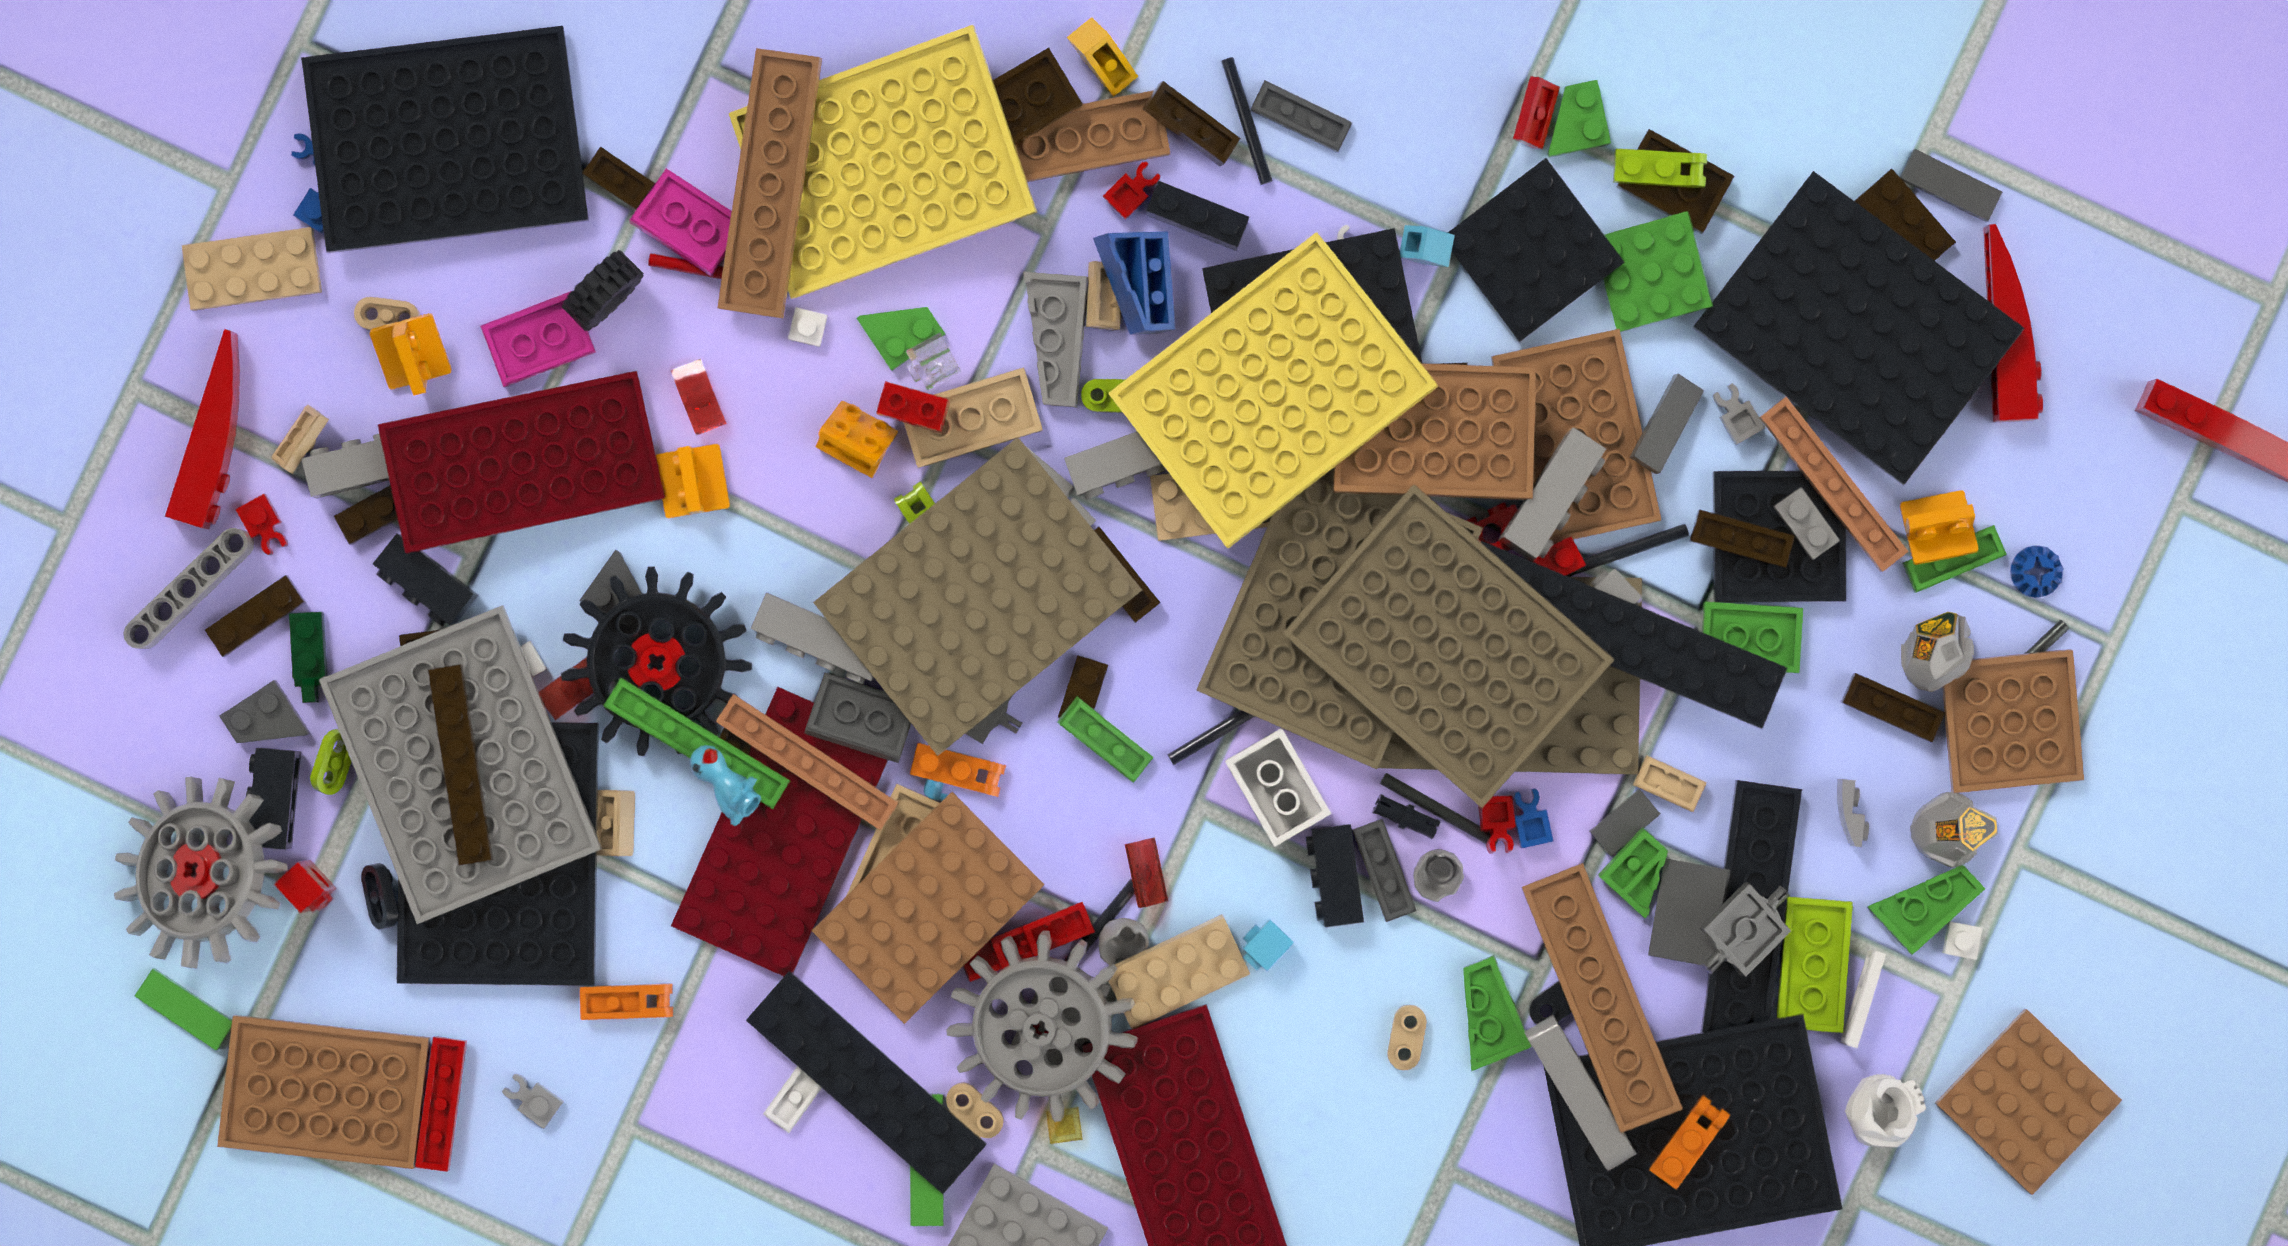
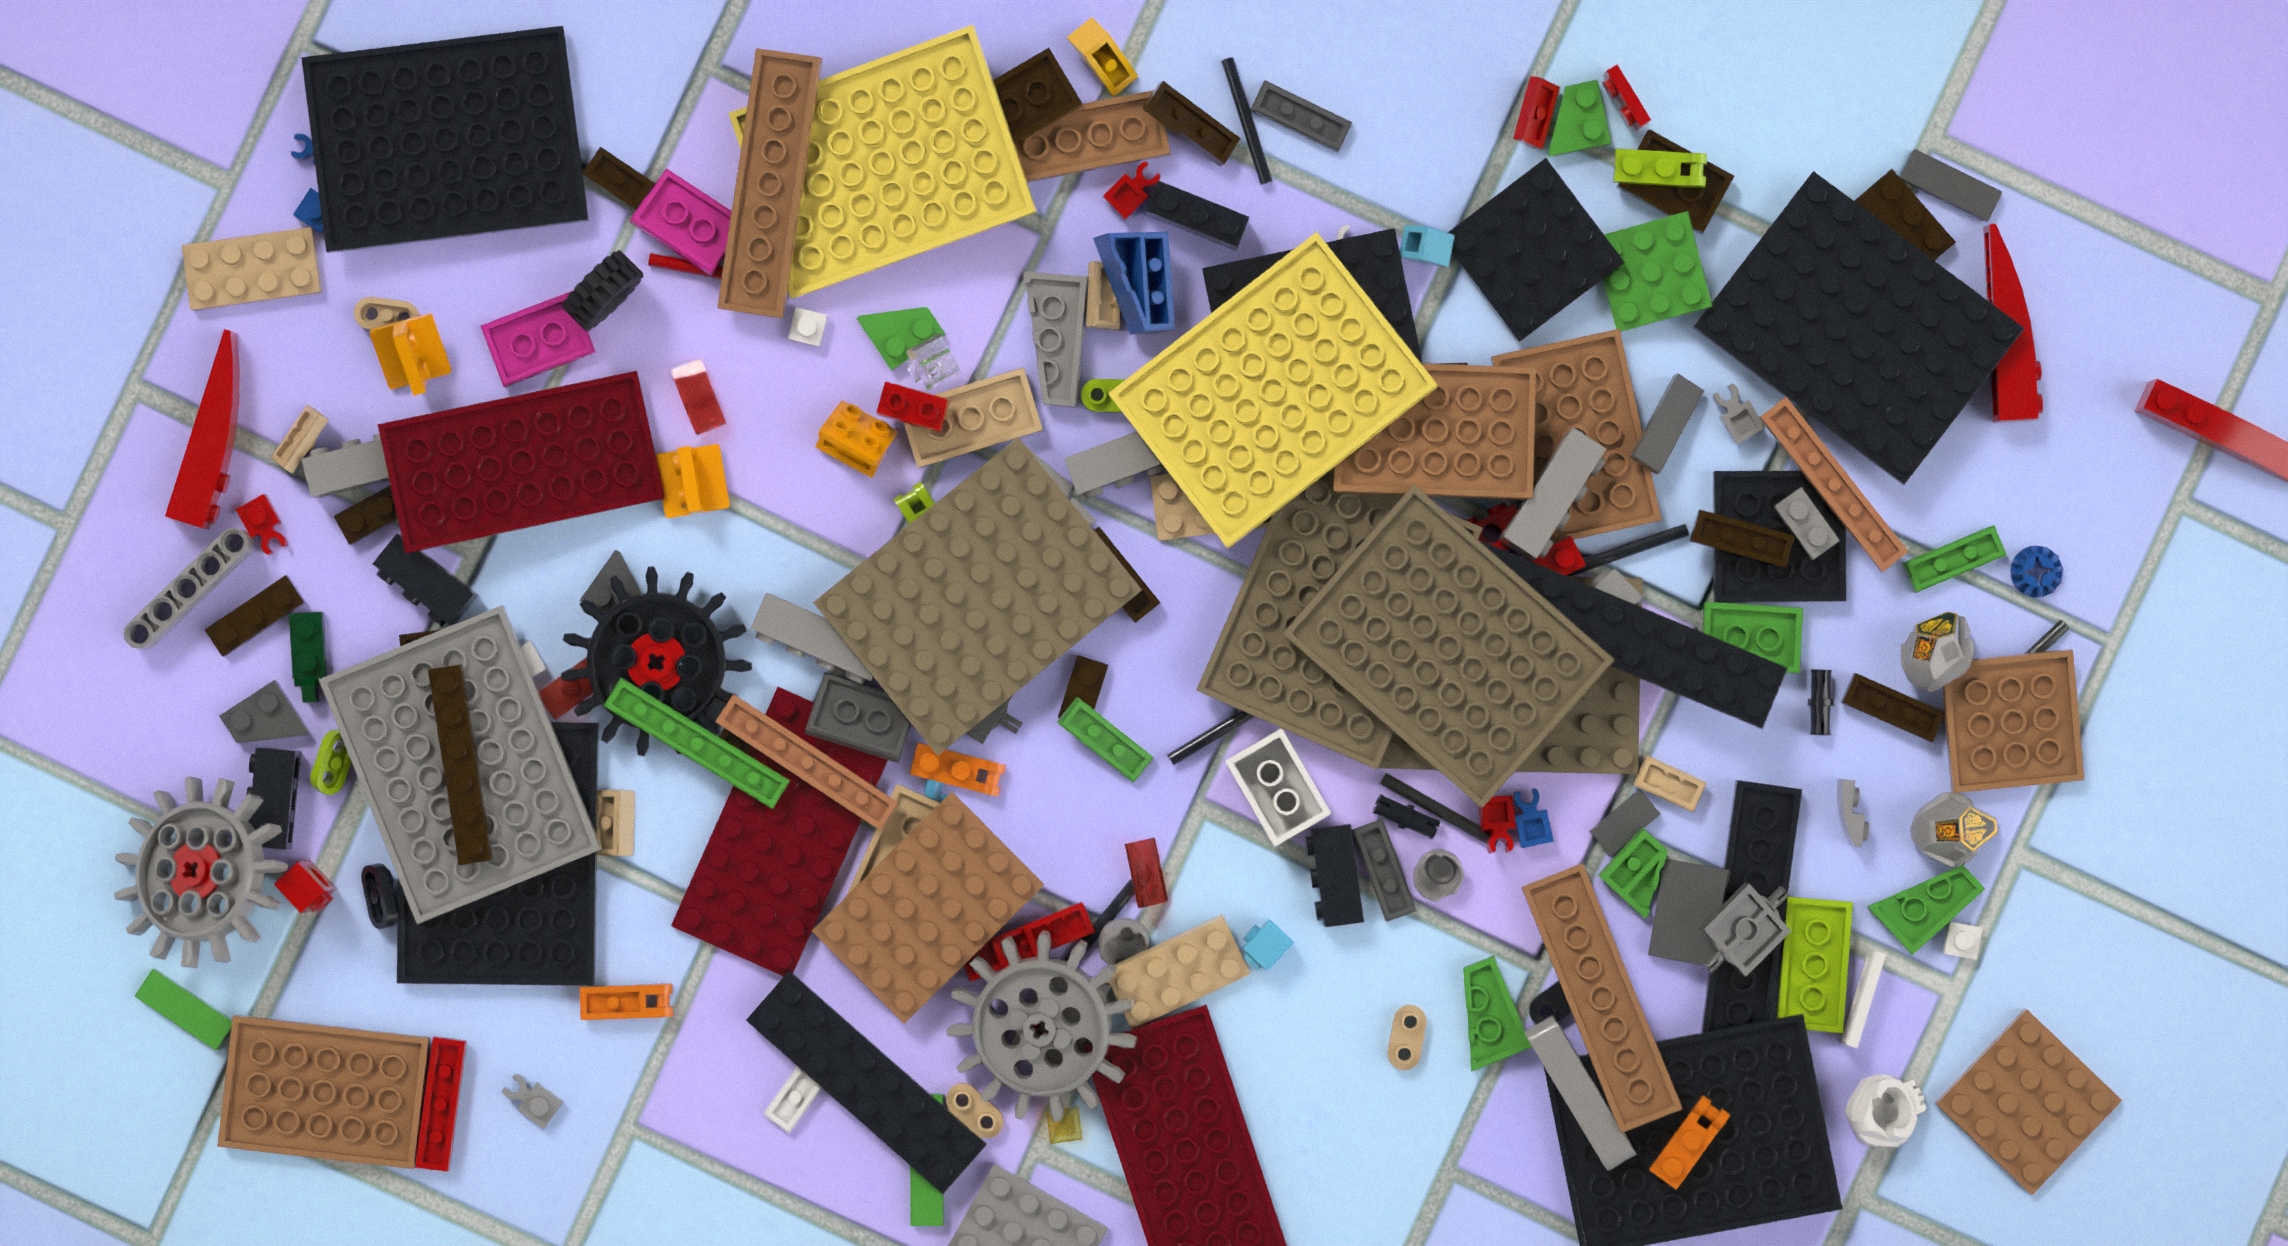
(731, 790): medium azure animal -> none
(1632, 110): none -> red plate
(1820, 702): none -> black pin
(1939, 527): light orange bracket -> none

